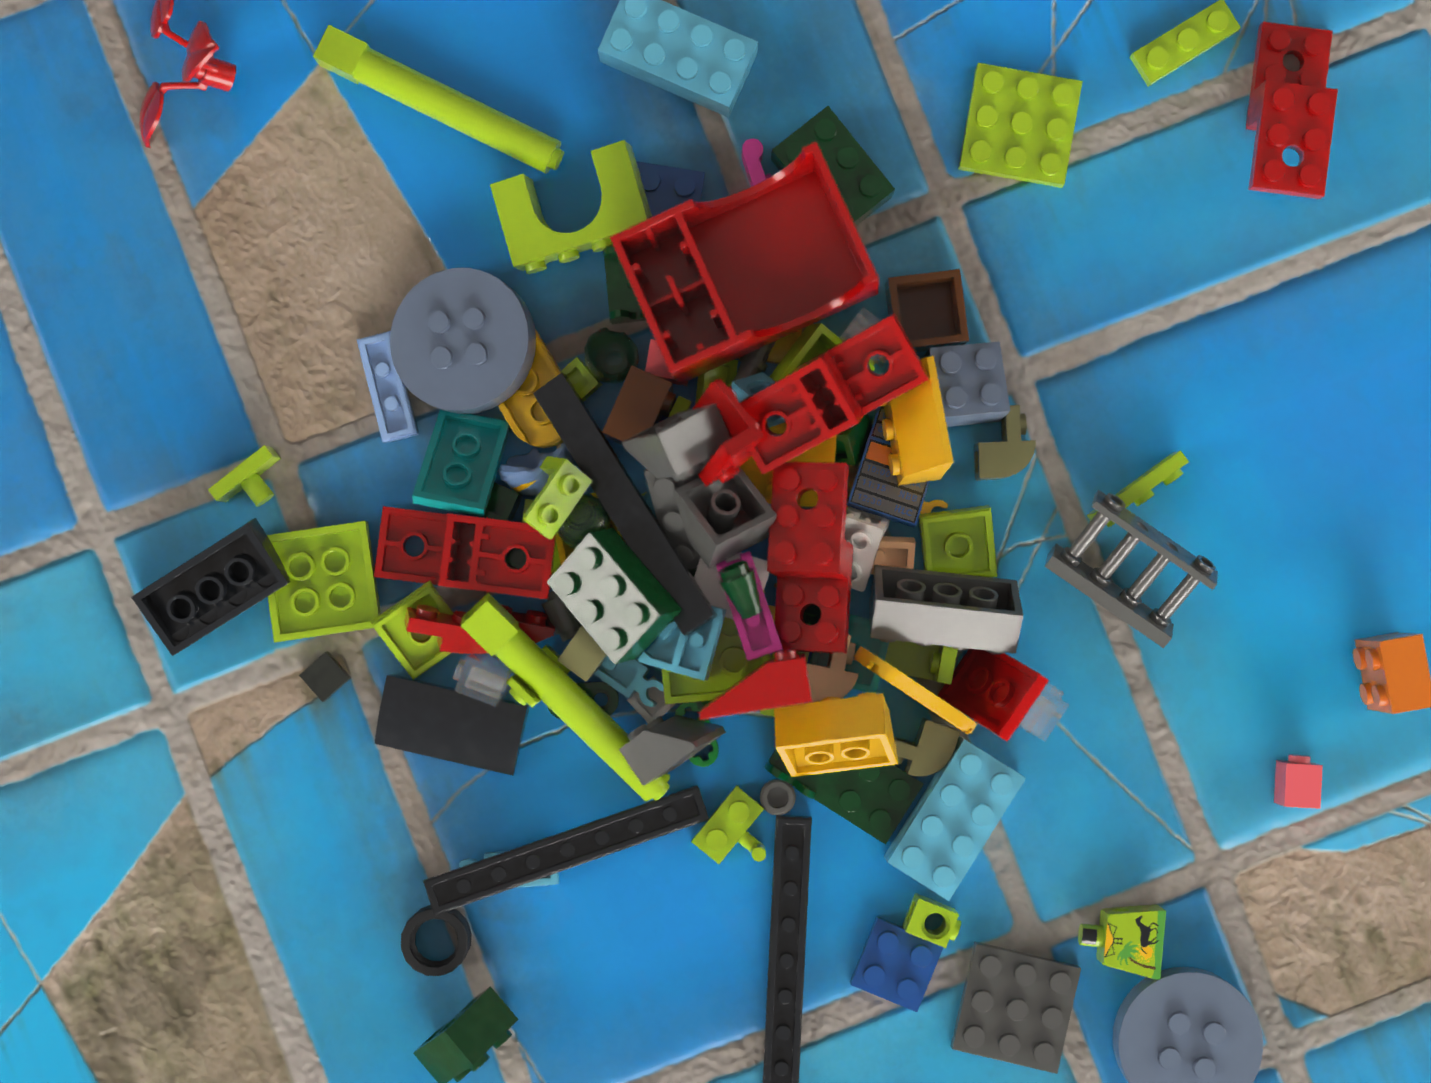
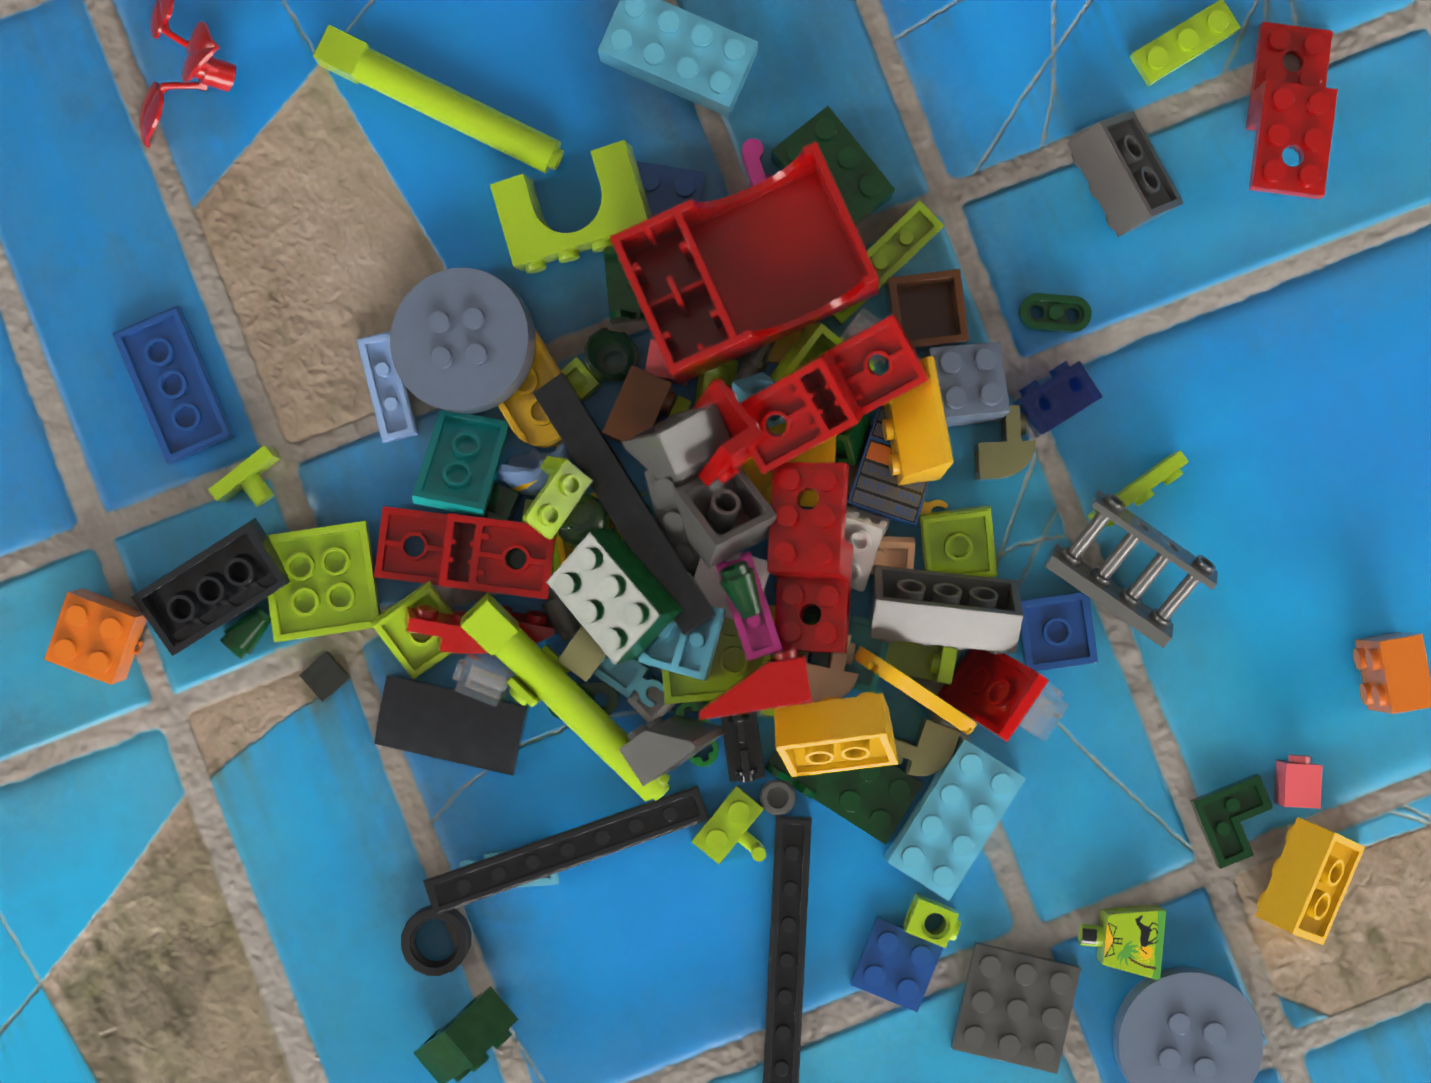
(96, 636): none -> orange brick
(173, 385): none -> blue tile
(246, 632): none -> dark green cone
(743, 747): none -> black hinge
(898, 247): none -> lime plate
(1020, 125): lime plate -> none
(1053, 313): none -> dark green plate
(1057, 398): none -> clear blue brick
(1057, 632): none -> blue plate
(1124, 173): none -> dark grey slope
(1222, 814): none -> dark green plate
(1309, 881): none -> yellow slope

